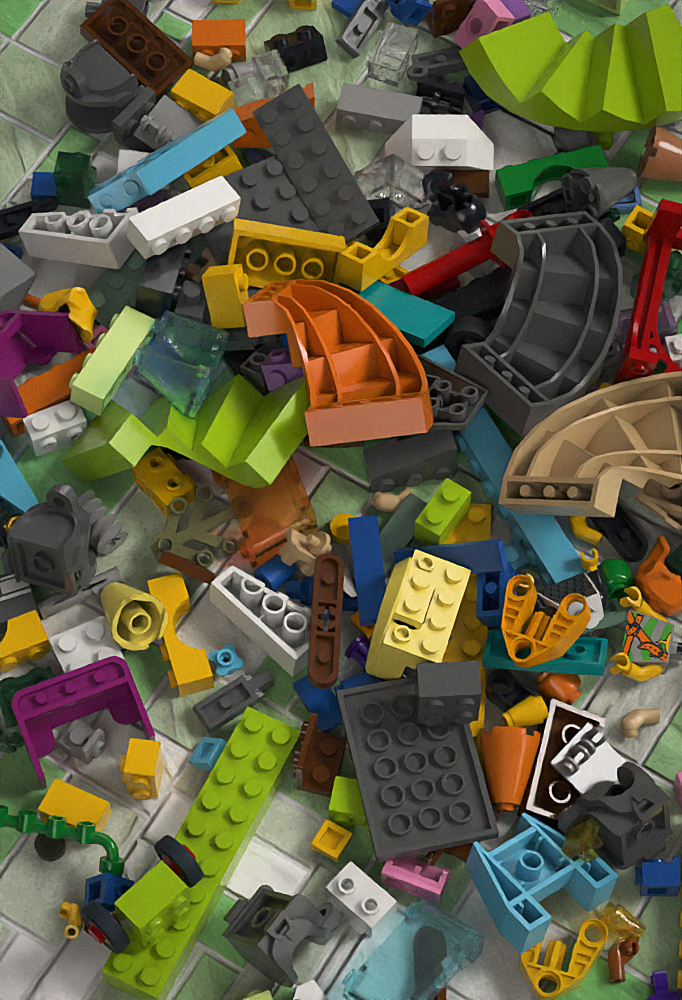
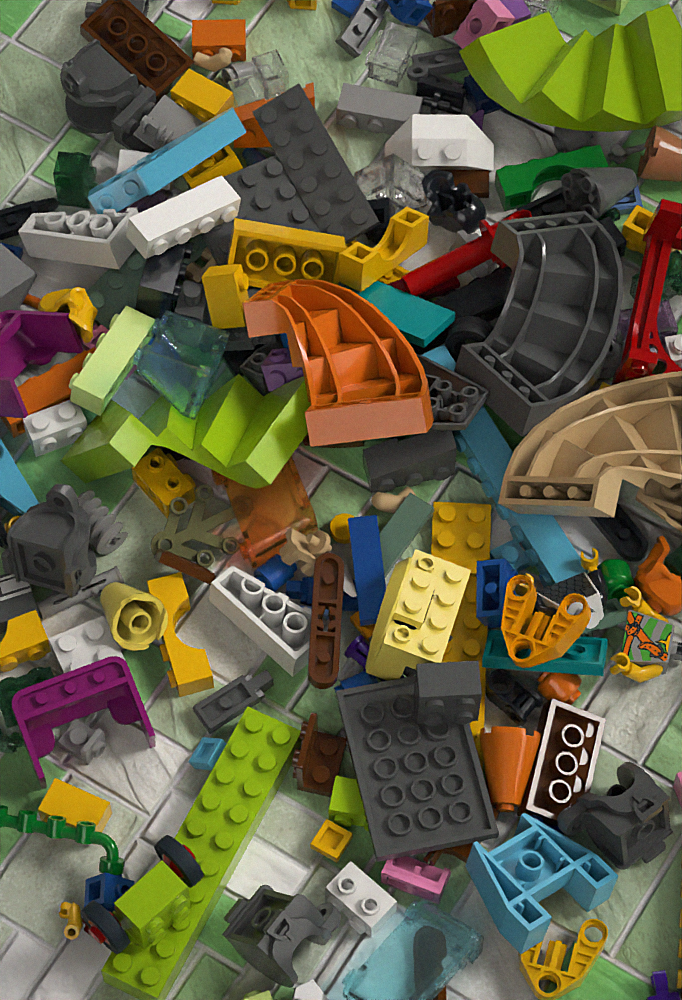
(43, 186): blue tile -> none
(49, 848): clear smoke tile -> none
(142, 768): yellow brick -> none
(226, 668): medium azure plate -> none
(299, 47): black bracket -> none
(320, 702): blue tile -> none
(442, 513): lime brick -> none
(476, 555): blue tile -> none
(526, 713): yellow cone -> none
(581, 530): yellow arm -> none
(583, 841): clear yellow tile -> none
(589, 761): hinge -> none
(605, 139): lime hand -> none
(619, 956): dark orange arm -> none
(620, 154): none -> light grey hand
(621, 922): clear yellow cone -> none
(636, 718): tan arm -> none
(658, 877): blue brick -> none

